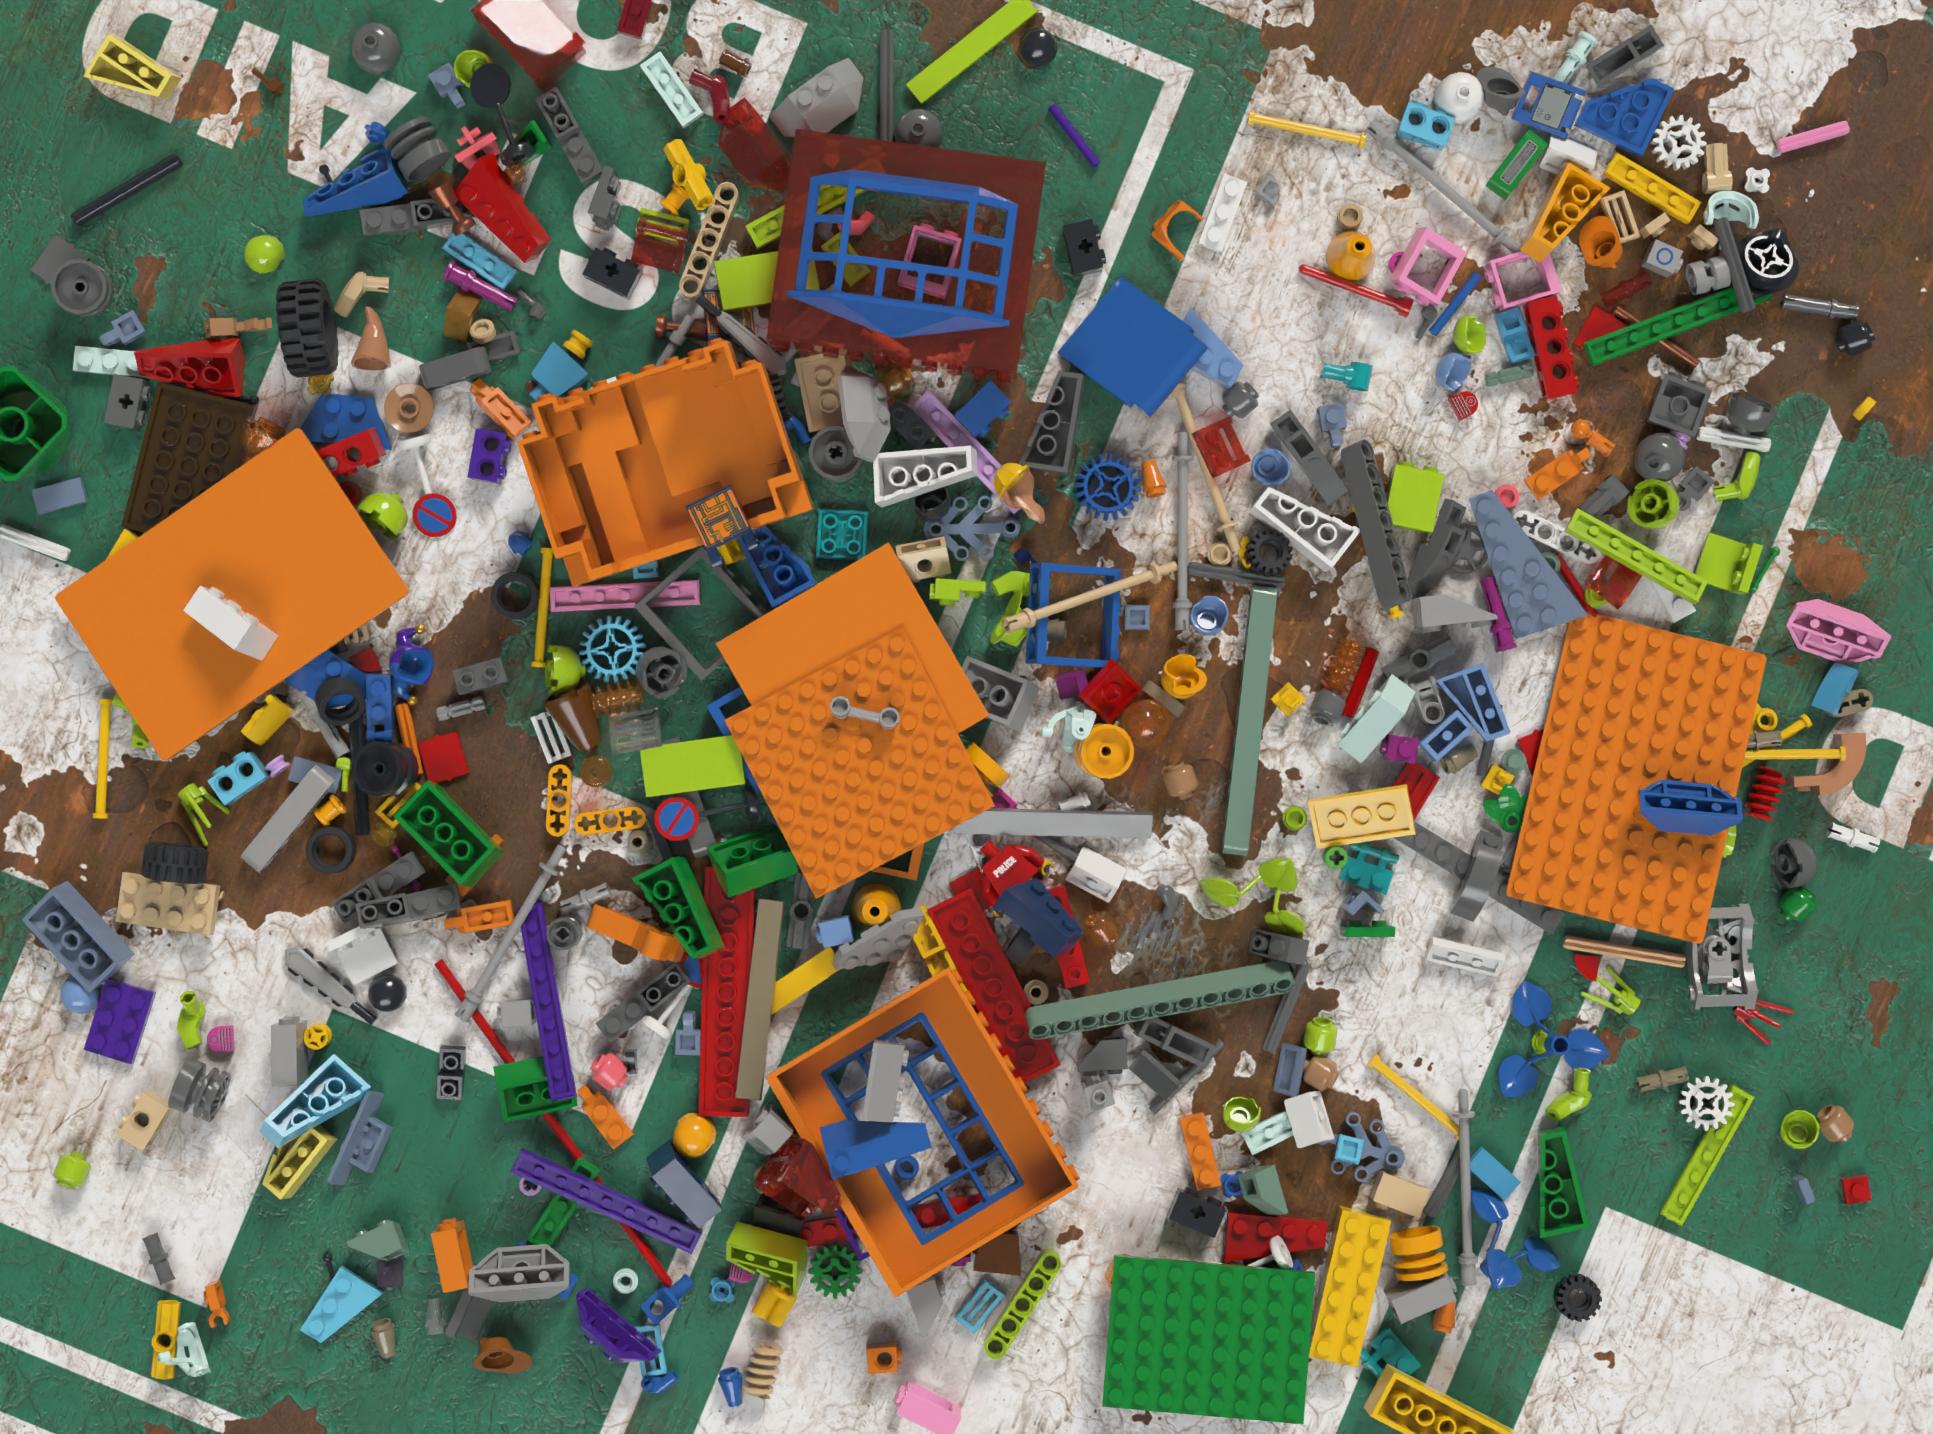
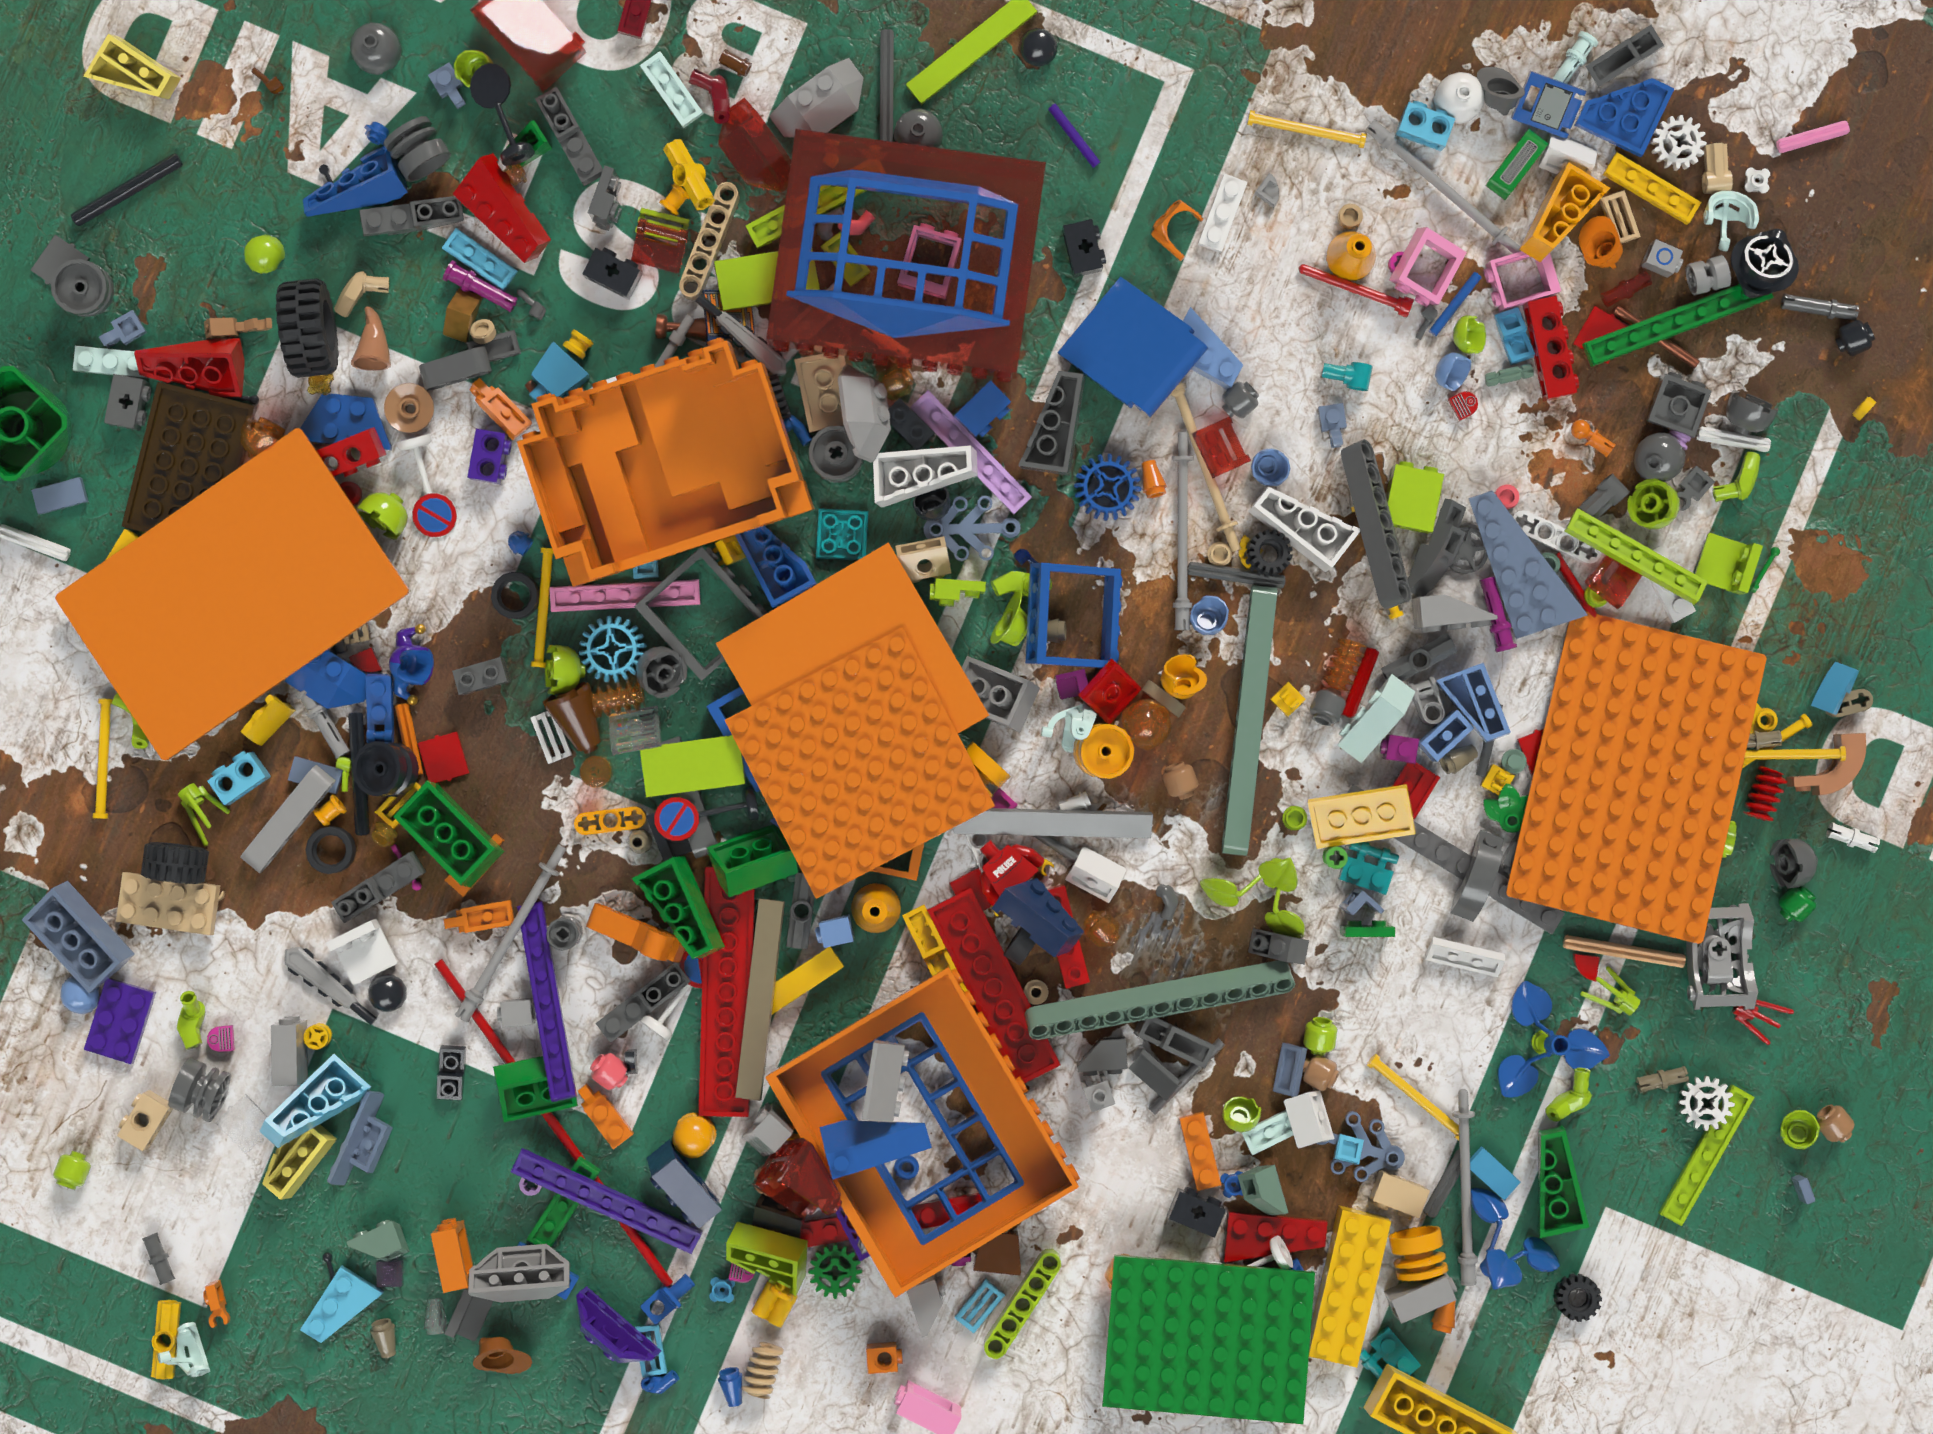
(230, 623): white wedge -> none
(277, 766): lavender bush -> none
(336, 687): black tyre -> none
(408, 907): dark grey slope -> none
(446, 198): copper piece -> none
(460, 708): light grey axle -> none
(486, 142): coral hips -> none
(550, 806): light orange beam -> none
(585, 898): light grey pin -> none
(623, 1288): light aqua plate -> none
(688, 1039): sand blue plate -> none
(719, 521): flag -> none
(841, 709): light grey bar -> none
(880, 943): light grey plate -> none
(1015, 487): nougat piece -> none
(1028, 617): tan bar -> none
(1137, 617): sand blue tile -> none
(1285, 1009): dark grey axle -> none
(1309, 457): dark grey slope -> none
(1556, 473): orange hinge -> none
(1655, 227): tan plate -> none
(1689, 807): blue wedge -> none
(1702, 238): tan plate -> none
(1735, 265): dark grey axle -> none
(1835, 632): bright pink wedge -> none
(1855, 1189): red plate -> none

